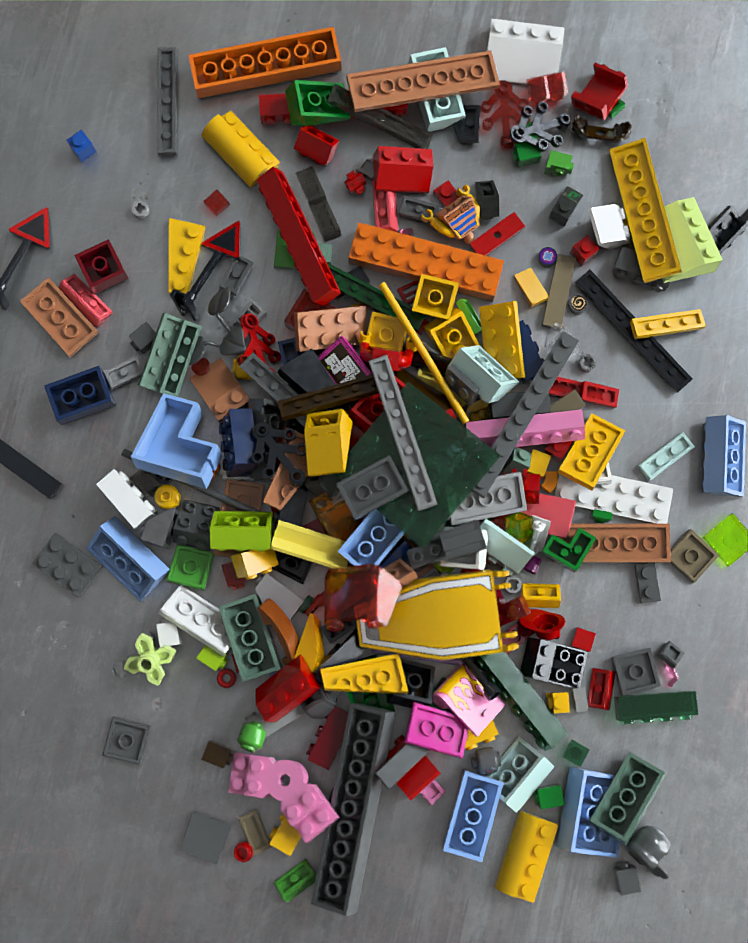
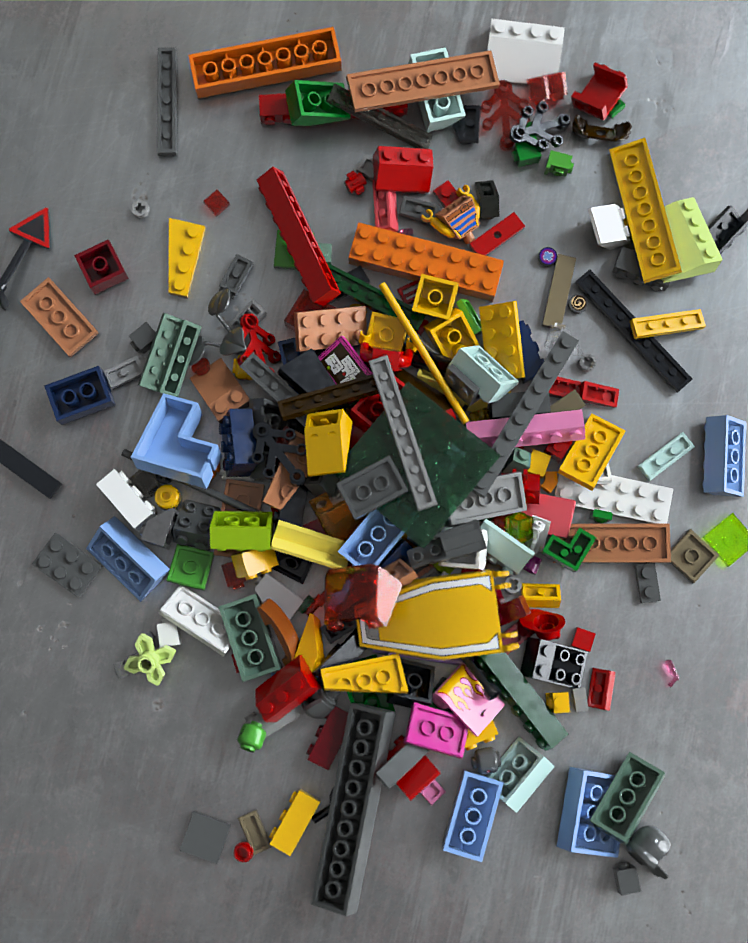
(81, 145): blue brick -> none
(85, 300): coral slope -> none
(126, 740): dark grey tile -> none
(212, 658): lime brick -> none
(217, 754): dark brown brick -> none
(221, 682): red plate -> none
(223, 243): black piece -> none
(239, 147): yellow brick -> none
(296, 880): bright green slope -> none
(301, 802): bright pink plate -> none
(316, 144): red brick -> none
(318, 204): clear smoke slope -> none
(526, 856): yellow brick -> none
(531, 287): yellow slope -> none
(548, 796): green brick -> none
(565, 206): pearl dark grey slope -> none
(575, 753): clear green plate -> none
(584, 250): red brick -> none
(636, 671): dark grey plate -> none
(656, 705): clear green brick -> none
(671, 654): dark grey tile -> none

